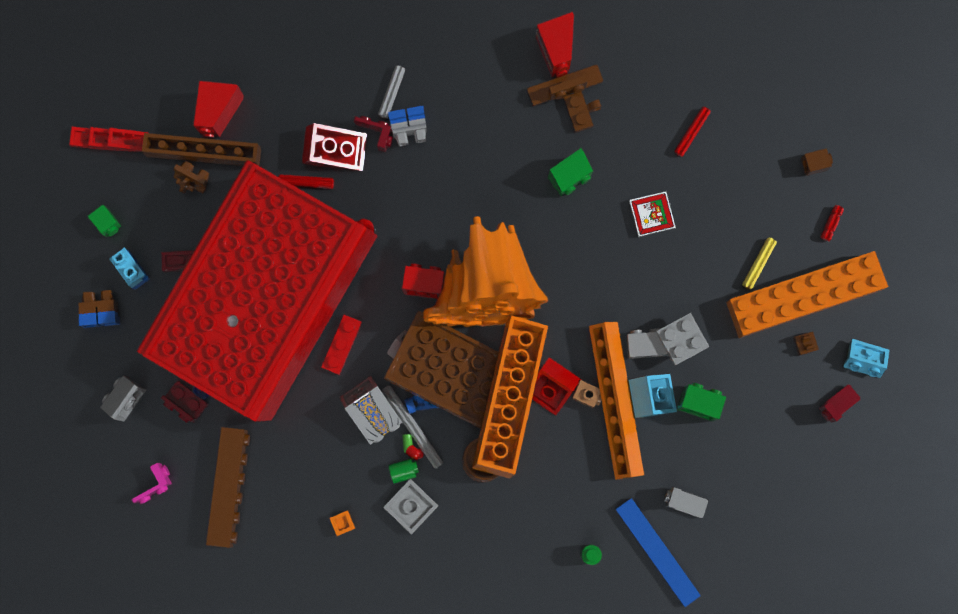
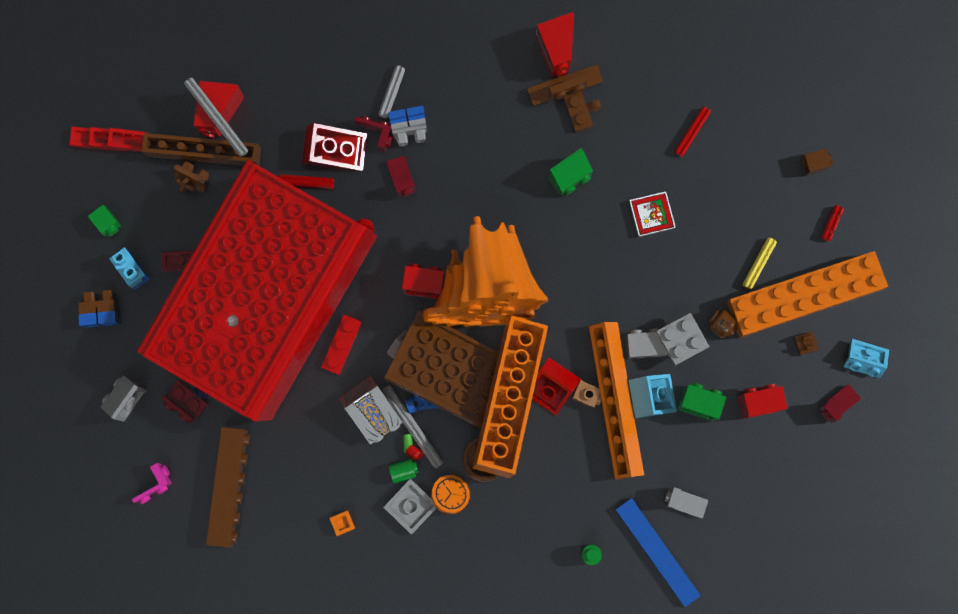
(216, 117): none -> light grey axle
(401, 176): none -> dark red bracket
(450, 494): none -> orange tile
(722, 324): none -> reddish brown head
(762, 402): none -> red brick

